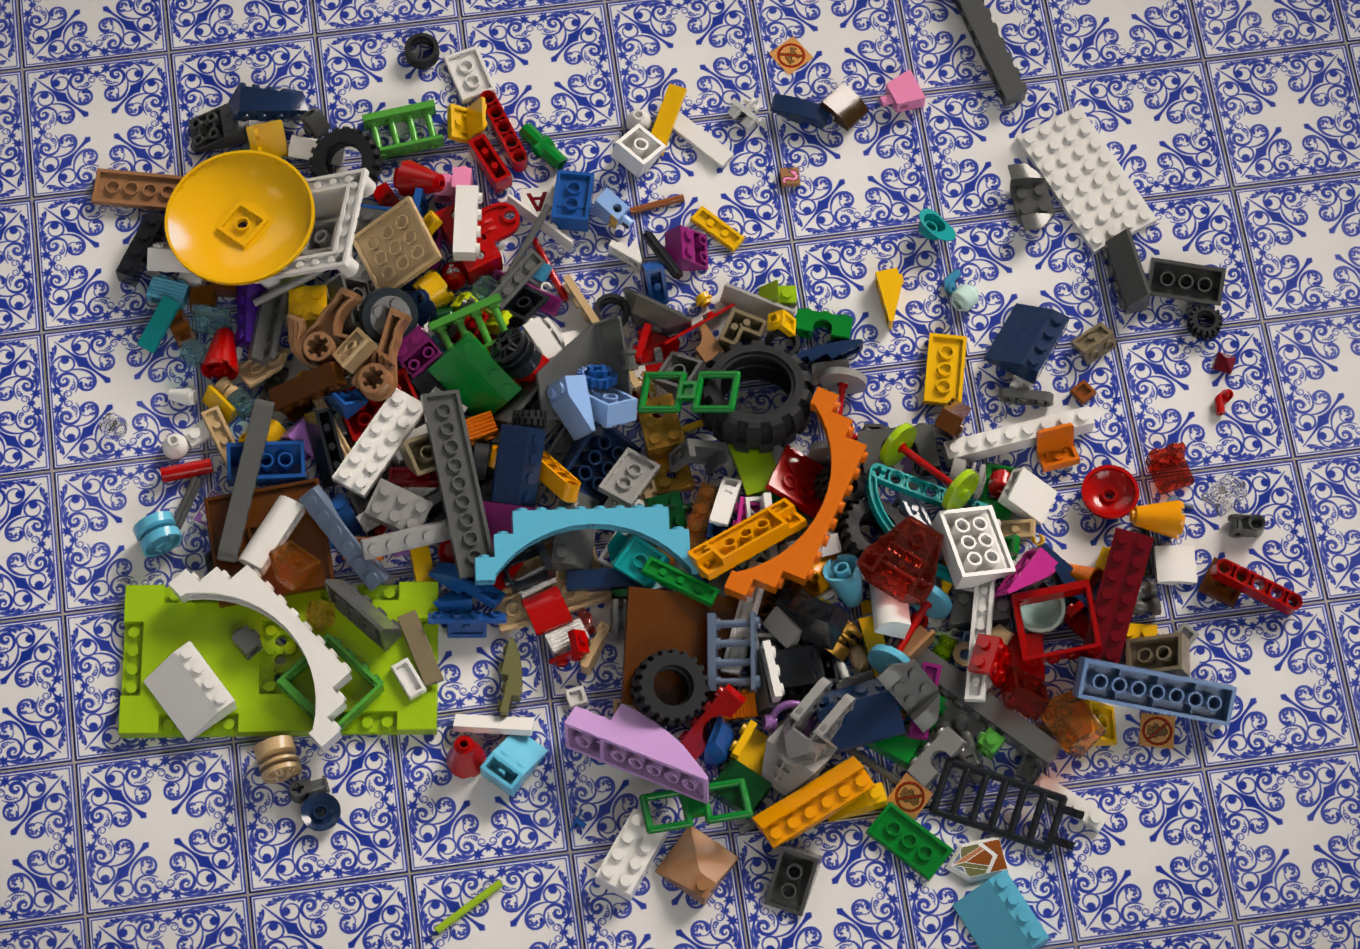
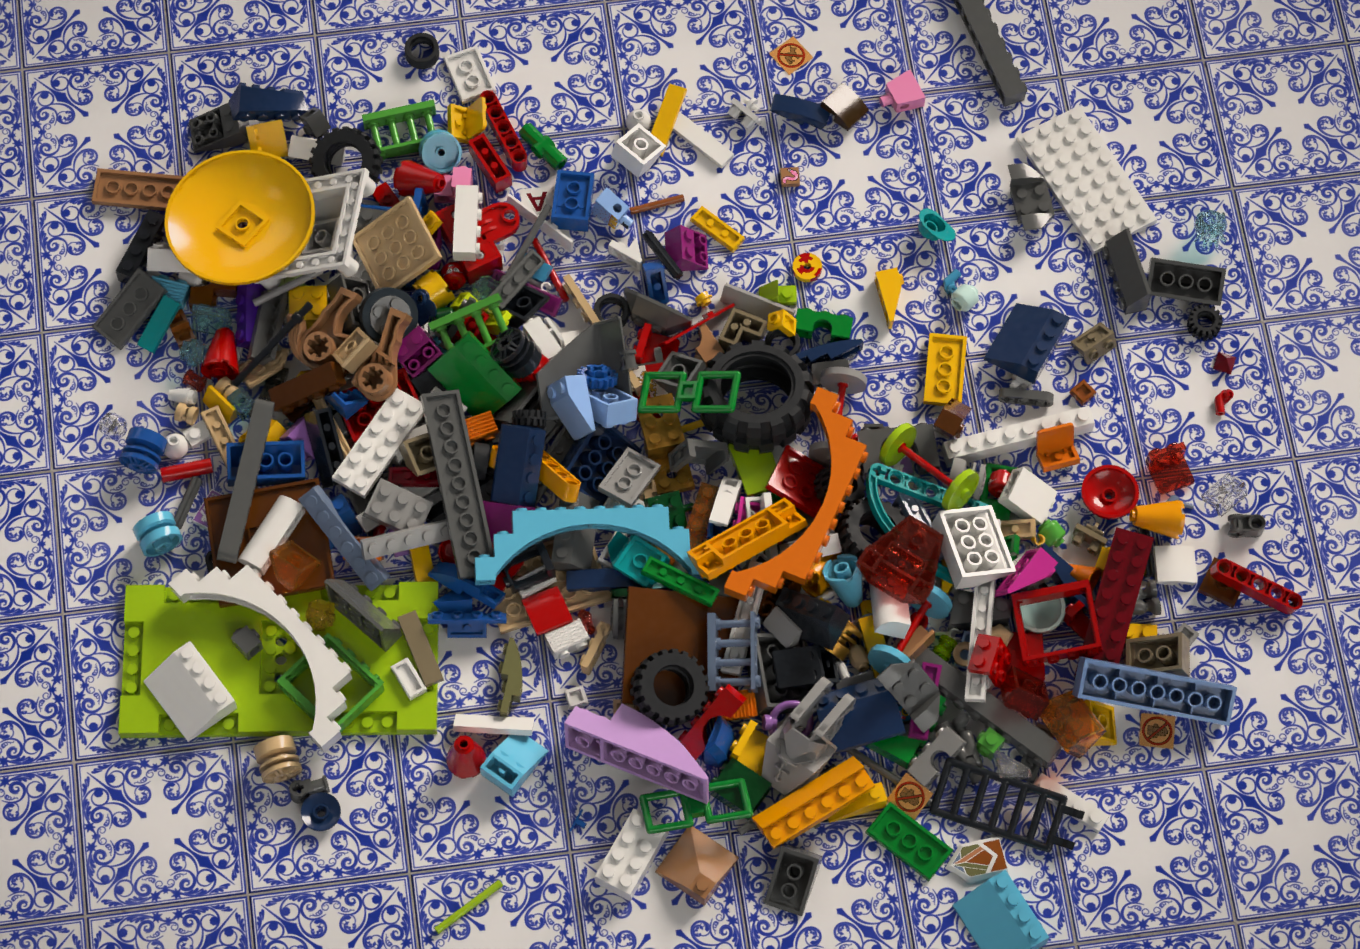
(129, 309): none -> dark grey tile
(143, 450): none -> blue wheel
(186, 413): none -> tan wheel
(188, 379): none -> clear red bush
(296, 318): none -> black bar
(448, 158): none -> medium azure wheel
(579, 646): red bracket -> none
(772, 671): white plate -> none
(803, 274): none -> yellow piece
(1011, 768): none -> clear slope
(1052, 532): none -> bright green head
(1091, 535): none -> dark tan hips
(1211, 227): none -> clear light blue hair

